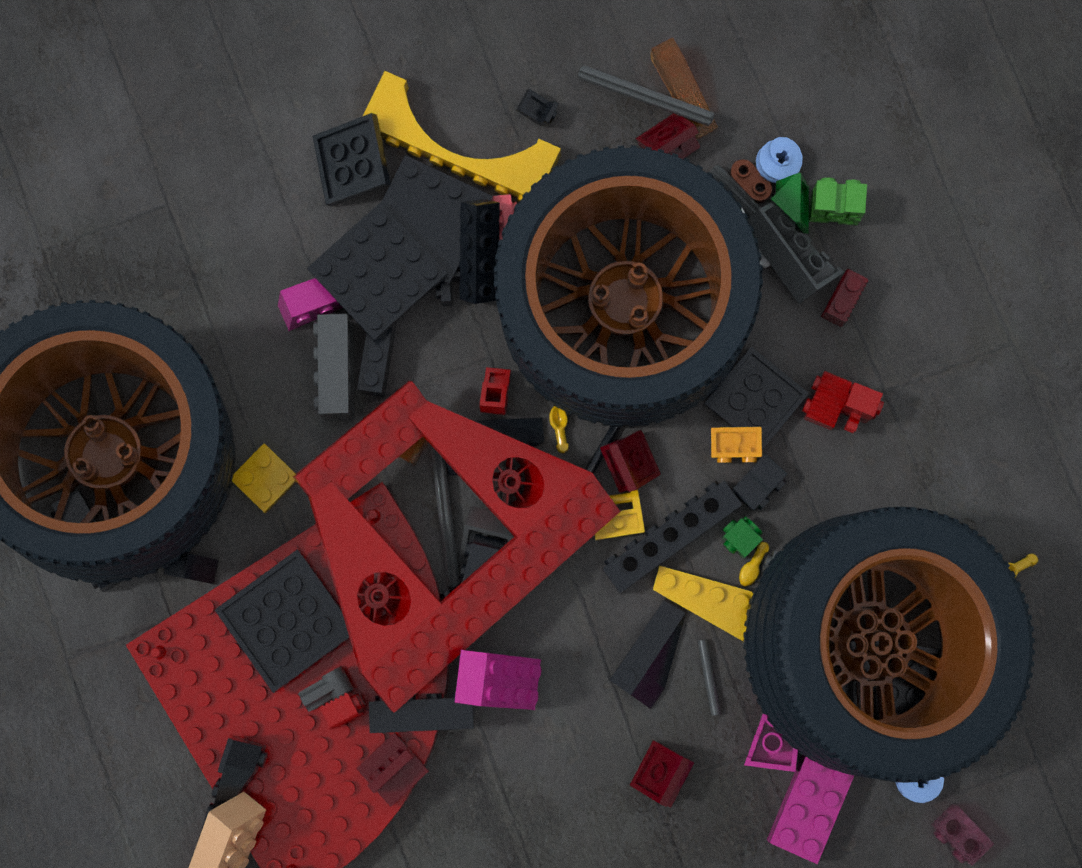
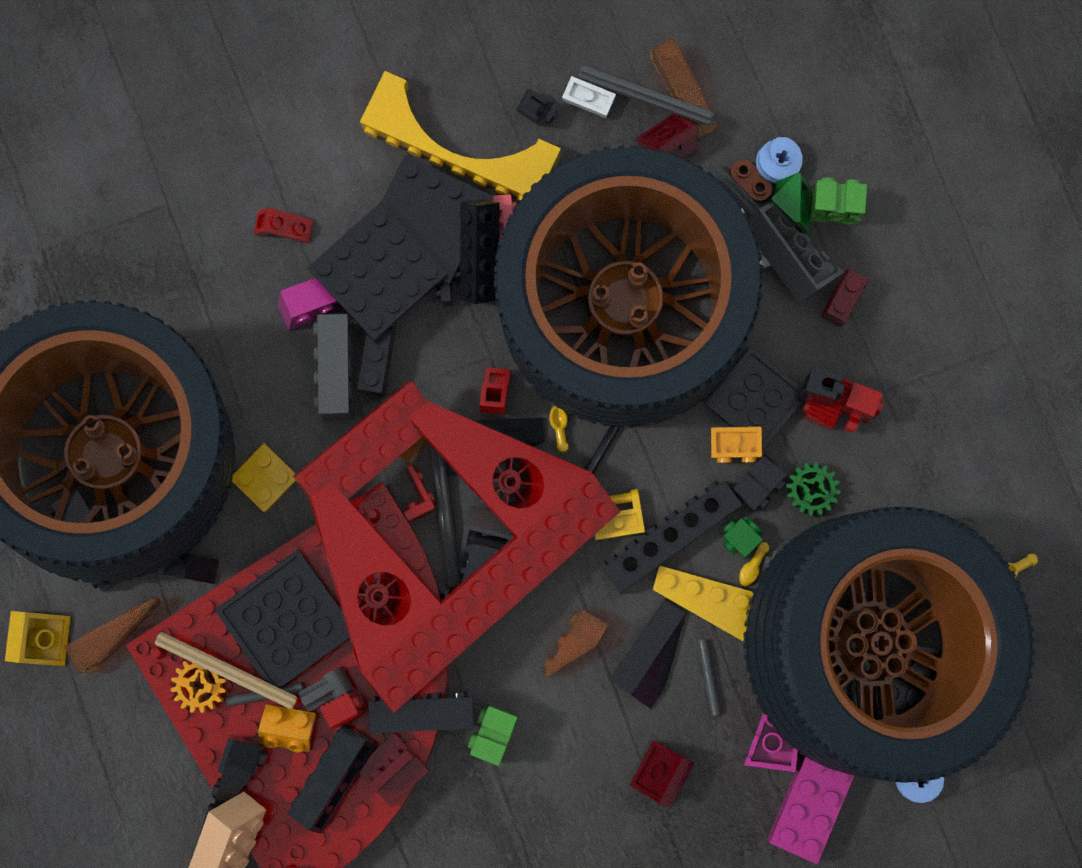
(37, 638): none -> yellow slope
(102, 643): none -> clear orange slope
(196, 694): none -> light orange gear
(226, 670): none -> tan axle
(252, 696): none -> dark grey bar
(283, 224): none -> red bracket
(286, 728): none -> light orange bracket
(331, 779): none -> black brick
(351, 159): black plate -> none
(415, 510): none -> red bracket
(493, 735): none -> bright green brick
(497, 680): dark pink brick -> none
(582, 637): none -> clear orange slope
(588, 97): none -> white plate
(630, 461): dark red bracket -> none
(822, 387): none -> black brick
(822, 495): none -> green gear
(965, 830): clear pink brick -> none

